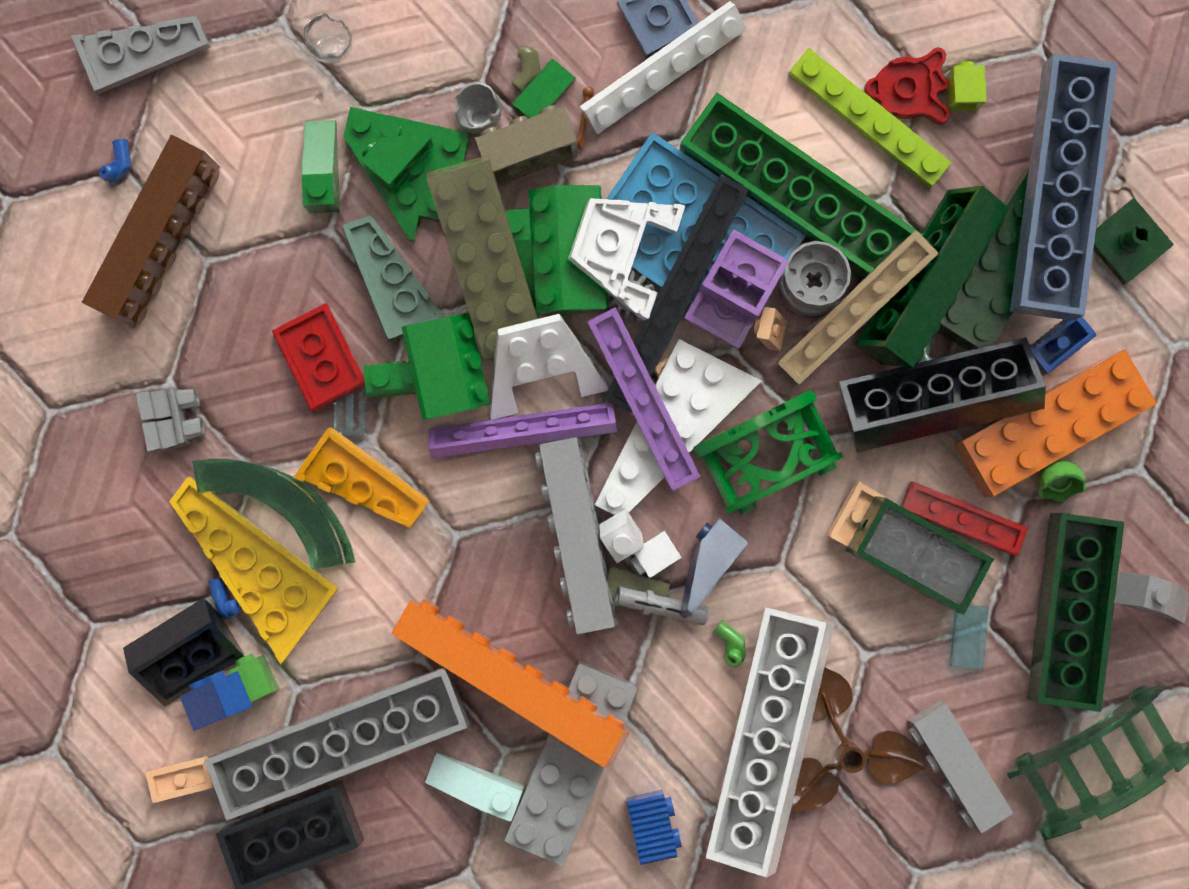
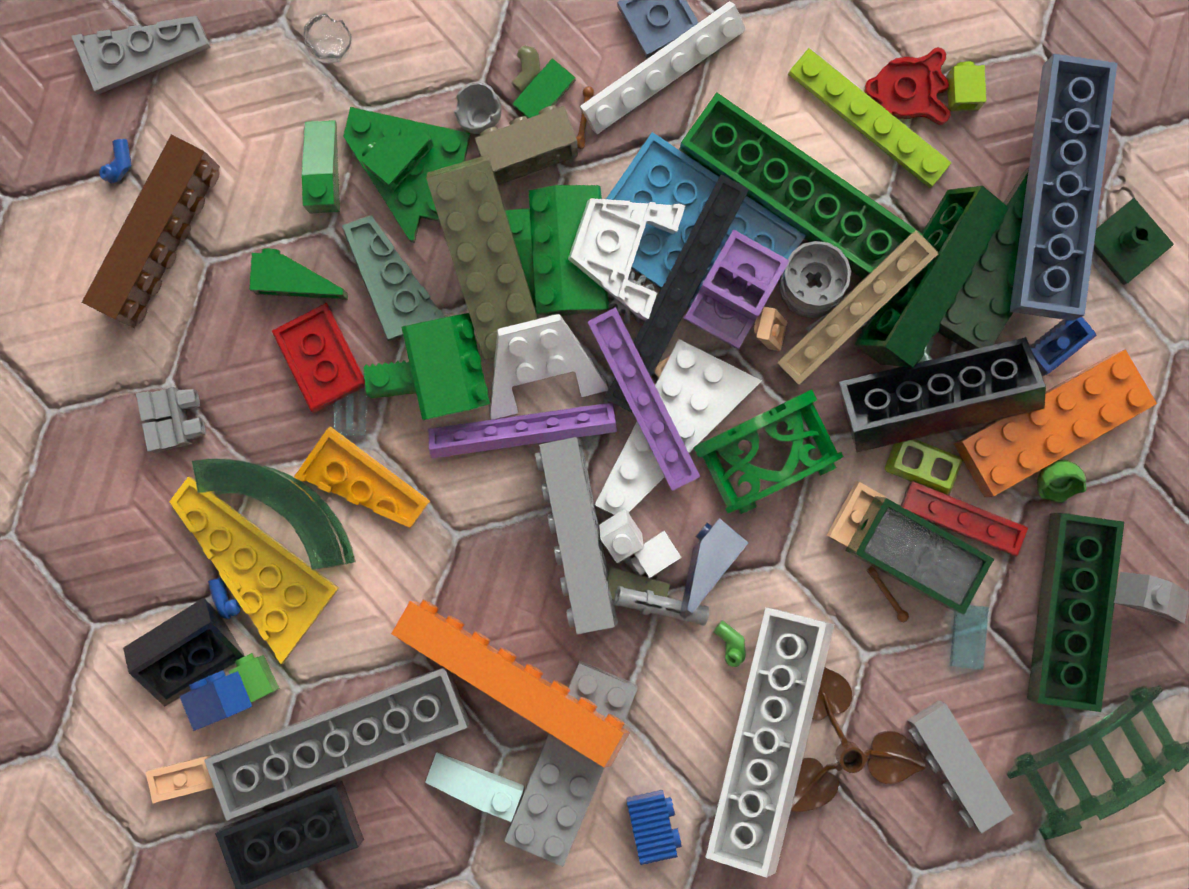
(282, 276): none -> green slope
(902, 615): none -> dark orange hinge
(922, 474): none -> lime piece

